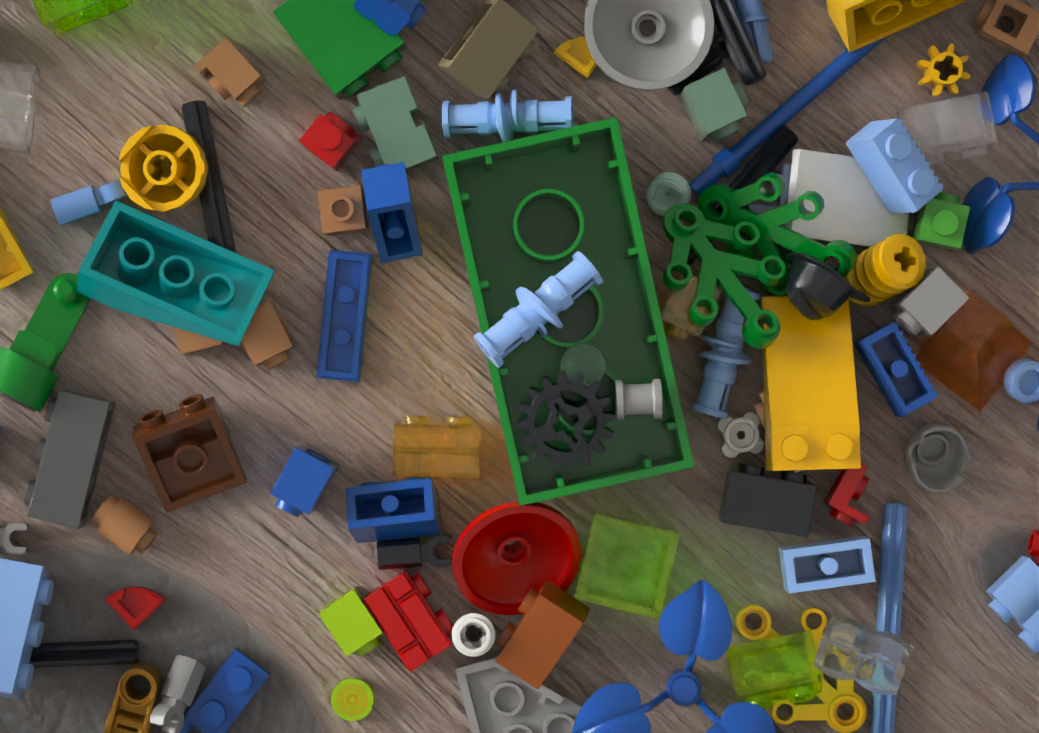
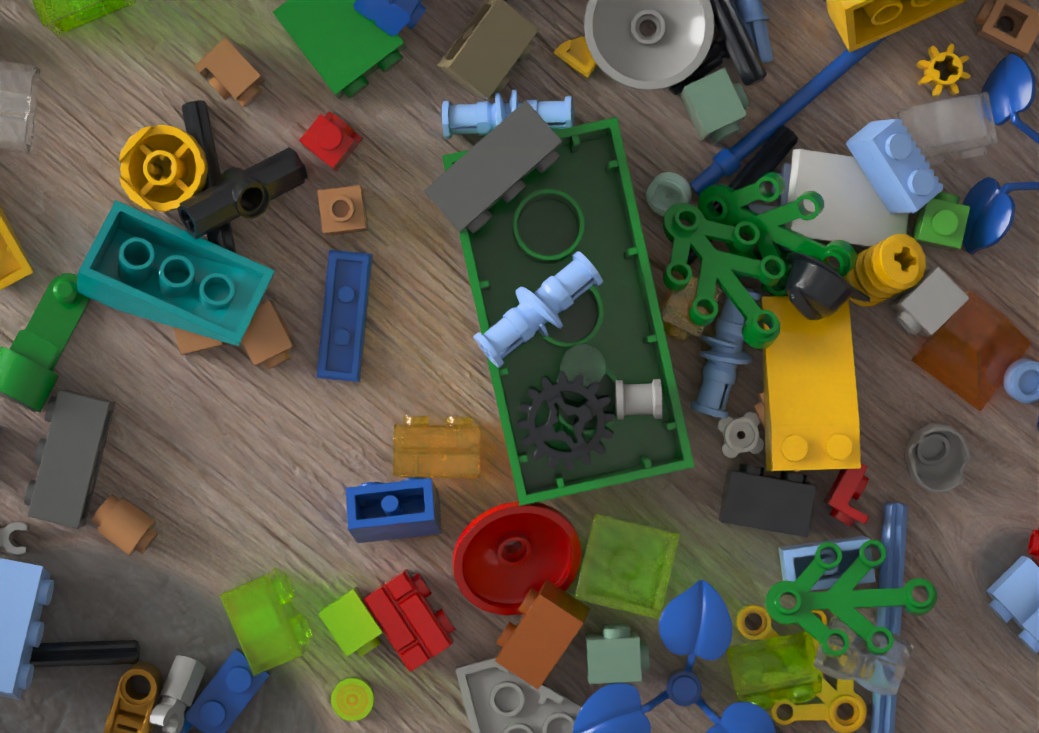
(86, 202): medium blue bar -> none
(135, 604): red tile -> none
(188, 452): reddish brown plate -> none
(242, 193): none -> black piece
(266, 620): none -> clear neon green brick
(303, 481): blue brick -> none
(388, 114): sand green brick -> none
(392, 212): blue brick -> none
(410, 553): black bar -> none
(473, 646): white cone -> none
(495, 169): none -> dark grey brick
(615, 655): none -> sand green brick
(843, 600): none -> green plant
(895, 369): blue brick -> none

